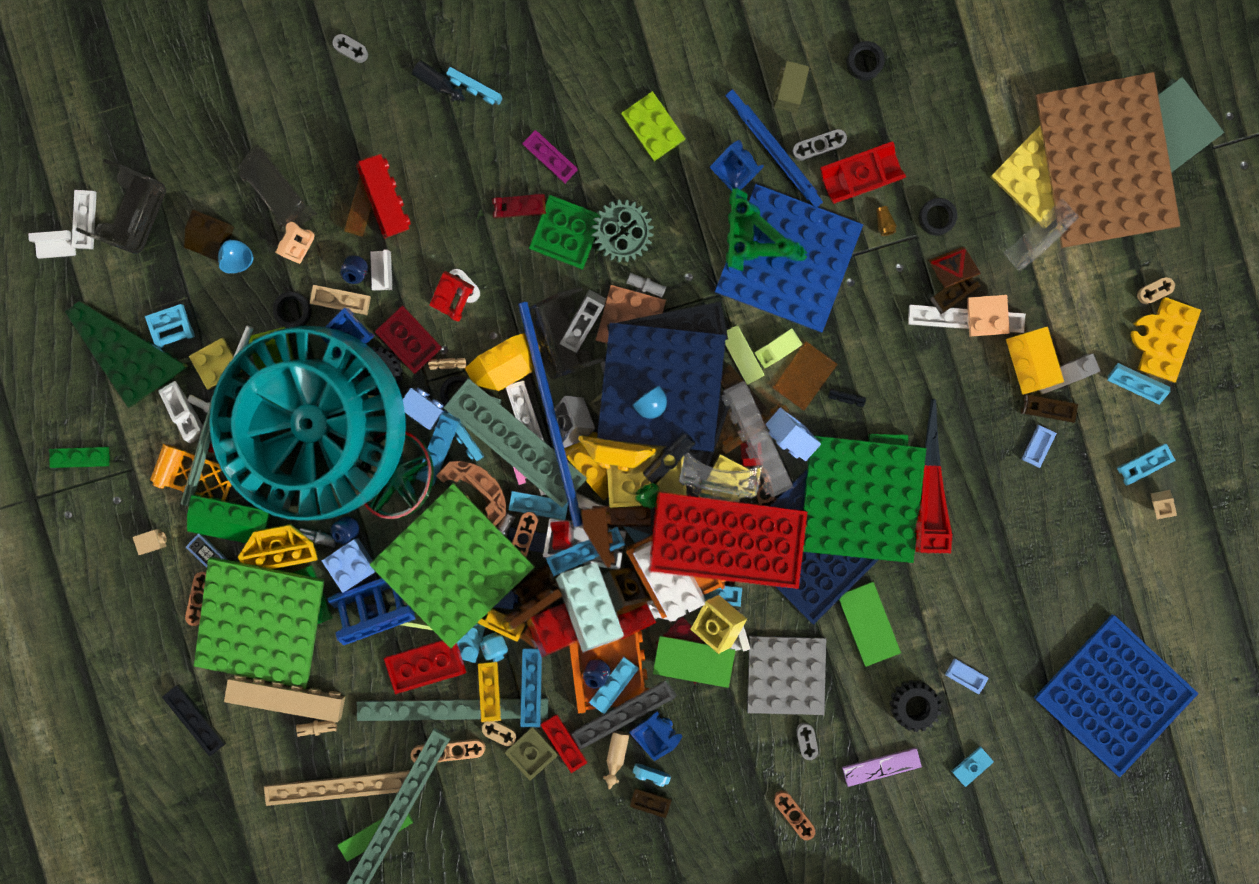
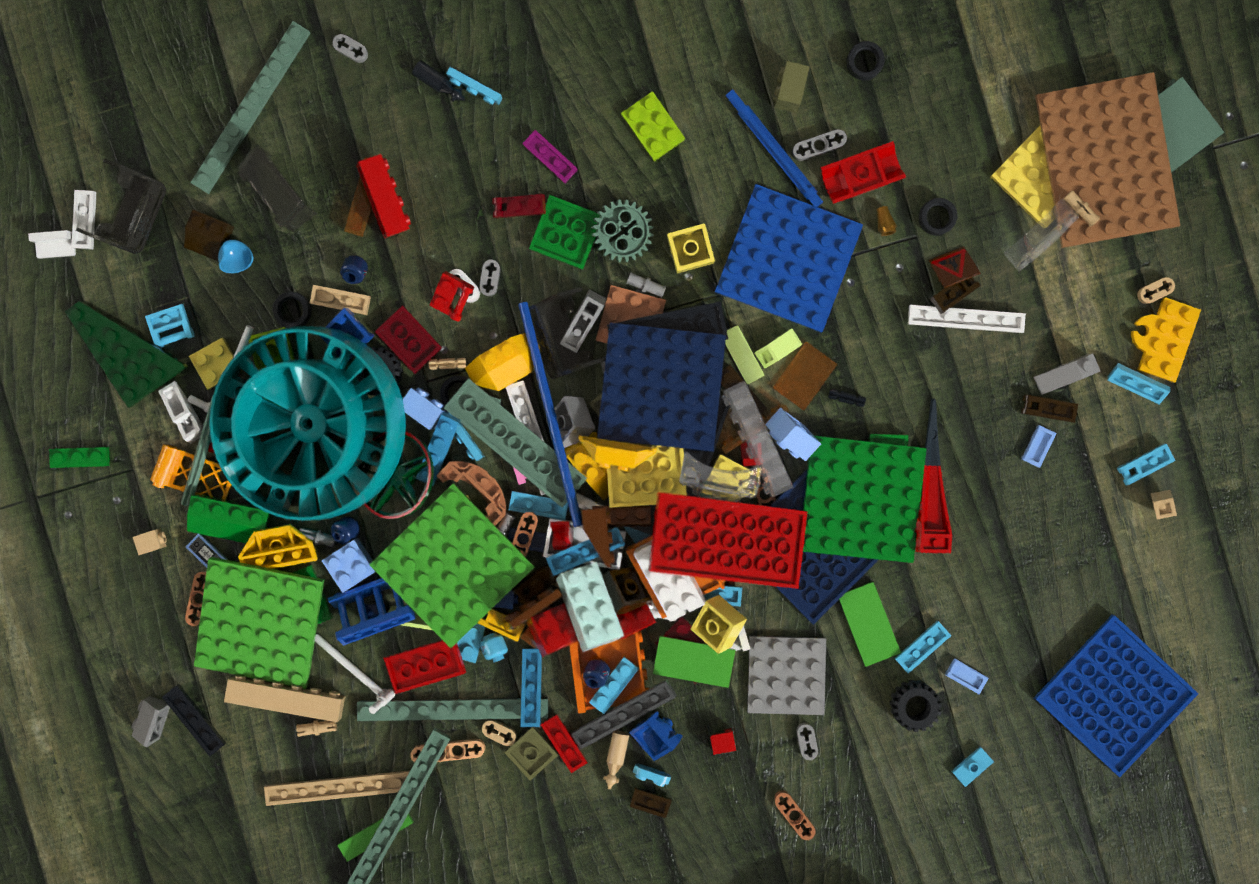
(150, 721): none -> light grey slope
(250, 107): none -> sand green plate
(291, 248): light nougat plate -> none
(381, 270): white panel -> none
(383, 695): none -> white bar
(489, 692): yellow plate -> none
(494, 279): none -> light grey beam
(647, 495): green cone -> none
(651, 404): dark azure helmet -> none
(677, 449): black piece -> none
(690, 248): none -> light yellow brick
(723, 742): none -> red panel
(735, 166): blue brick -> none
(741, 236): green plate -> none
(881, 767): lavender tile -> none
(922, 647): none -> medium azure plate
(988, 315): light nougat plate -> none
(1035, 360): yellow slope -> none
(1081, 208): none -> tan pin

